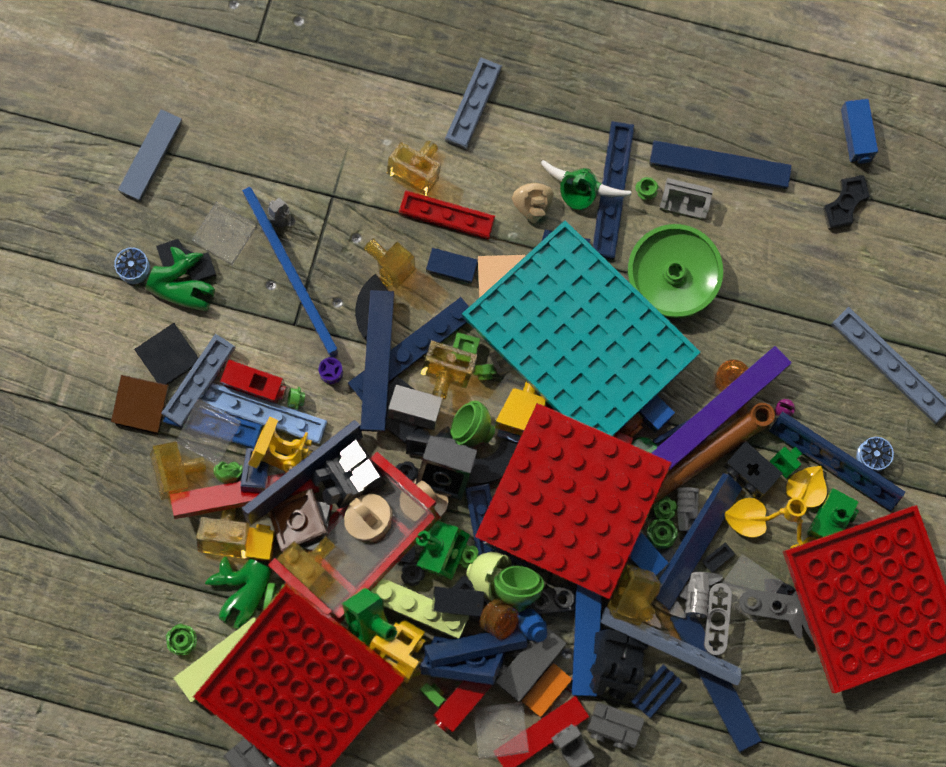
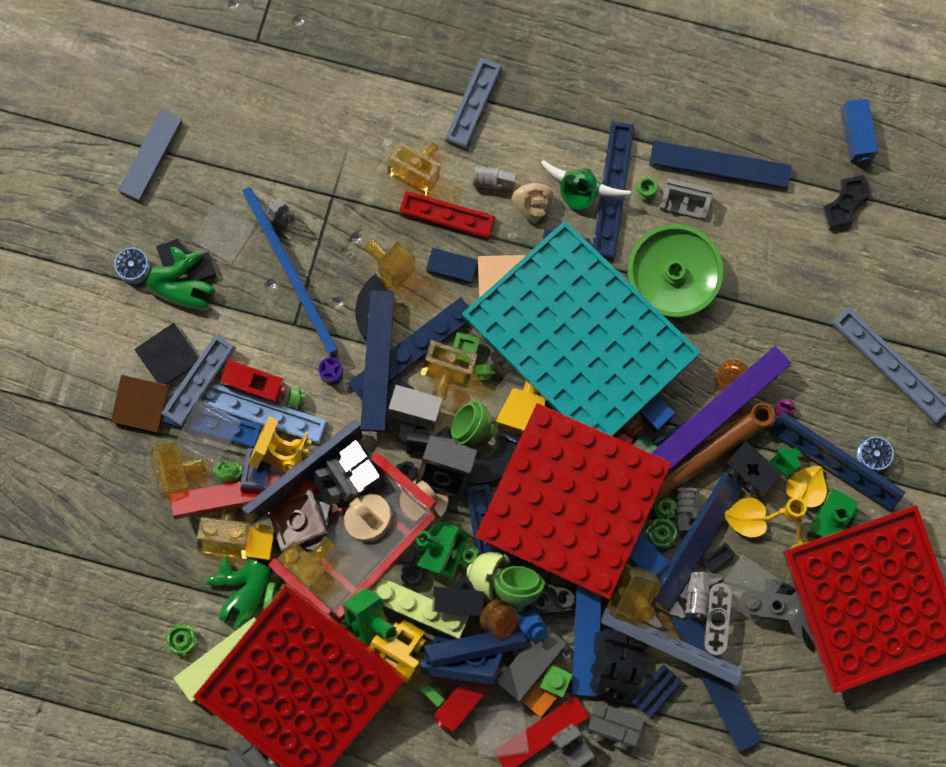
(493, 178): none -> light grey hinge
(556, 681): none -> bright green plate

